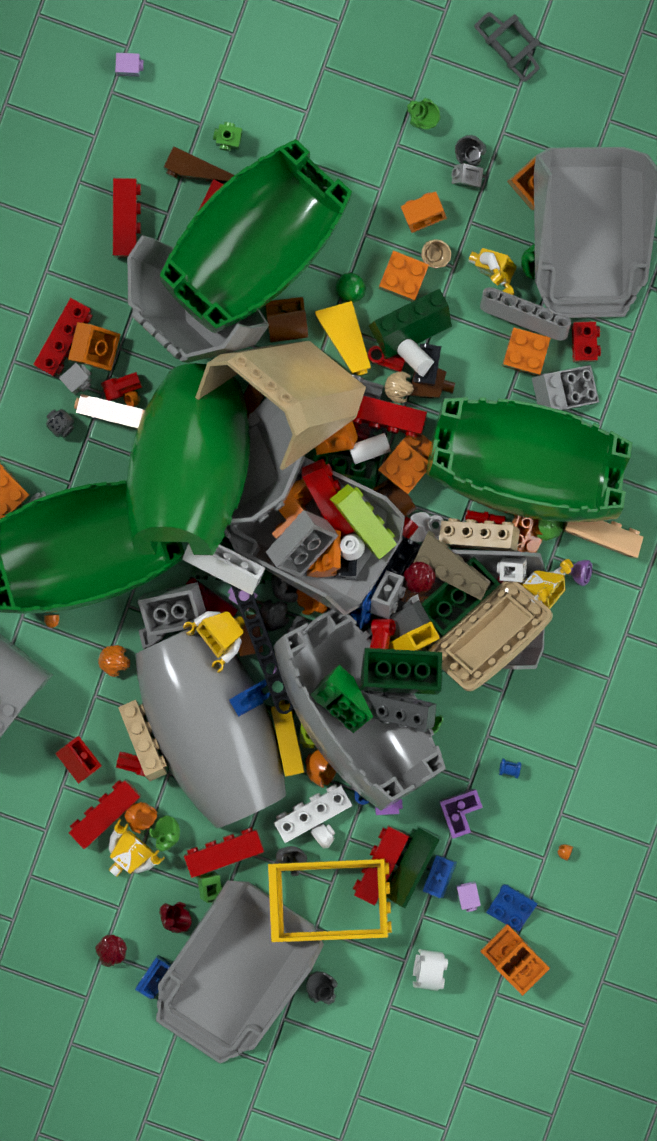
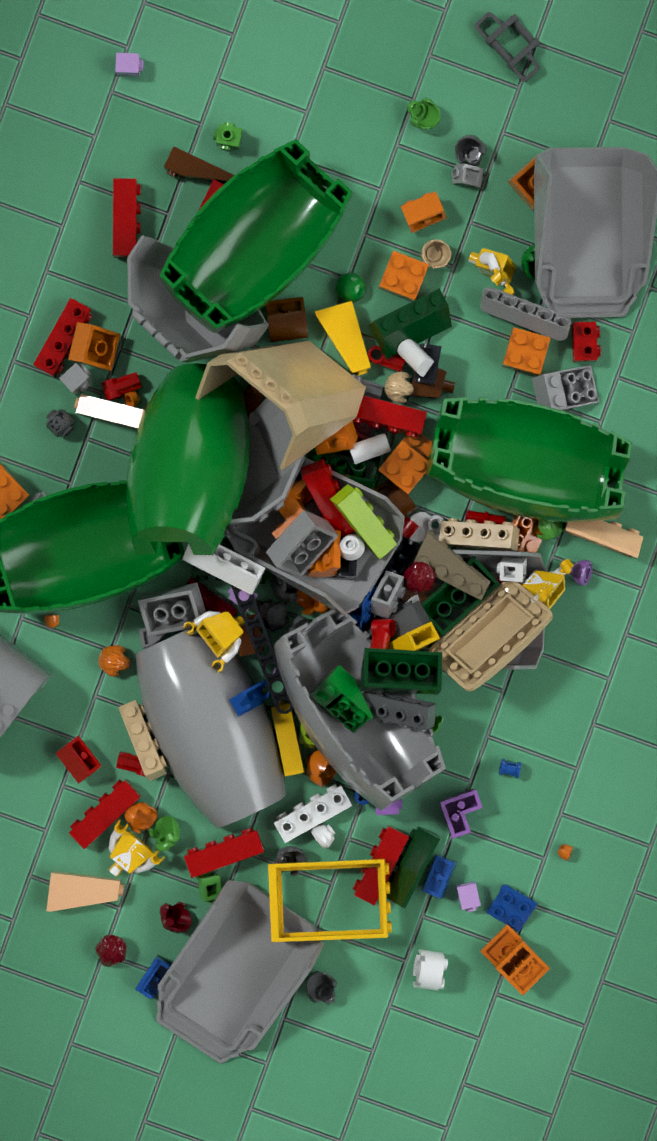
(79, 890): none -> light nougat slope

